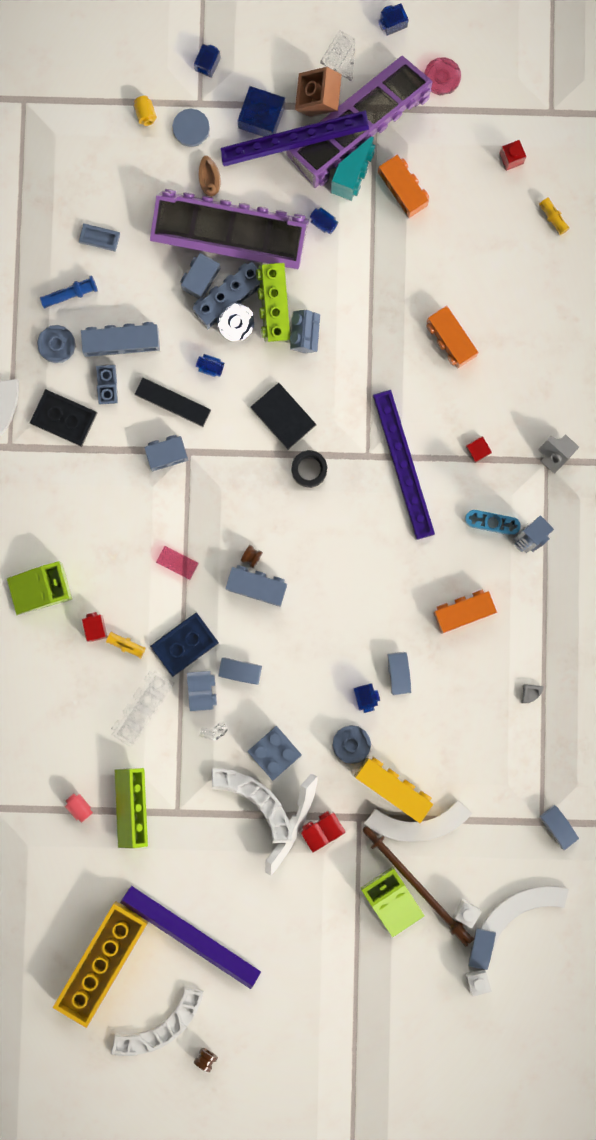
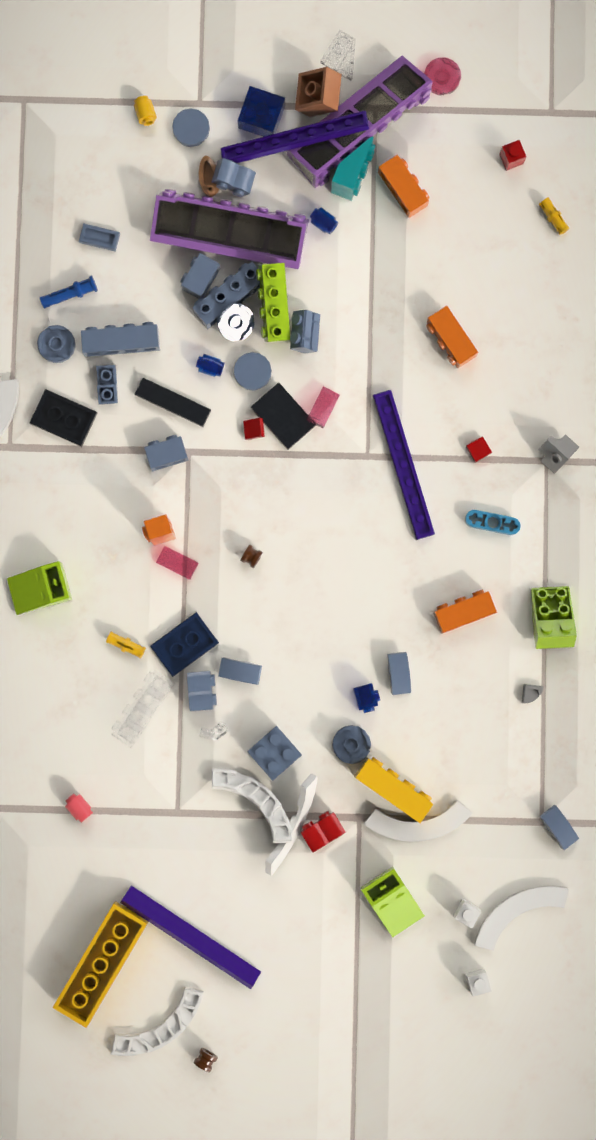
(94, 627): red brick -> none
(131, 808): lime brick -> none
(158, 530): none -> orange brick
(207, 60): clear blue brick -> none
(233, 177): none -> sand blue brick
(252, 371): none -> sand blue tile
(253, 428): none -> red tile
(256, 585): sand blue brick -> none
(309, 454): black tyre -> none
(323, 407): none -> clear pink tile
(393, 19): clear blue brick -> none
(455, 927): reddish brown bar -> none
(482, 949): sand blue slope -> none
(534, 535): sand blue brick -> none
(553, 617): none -> lime slope

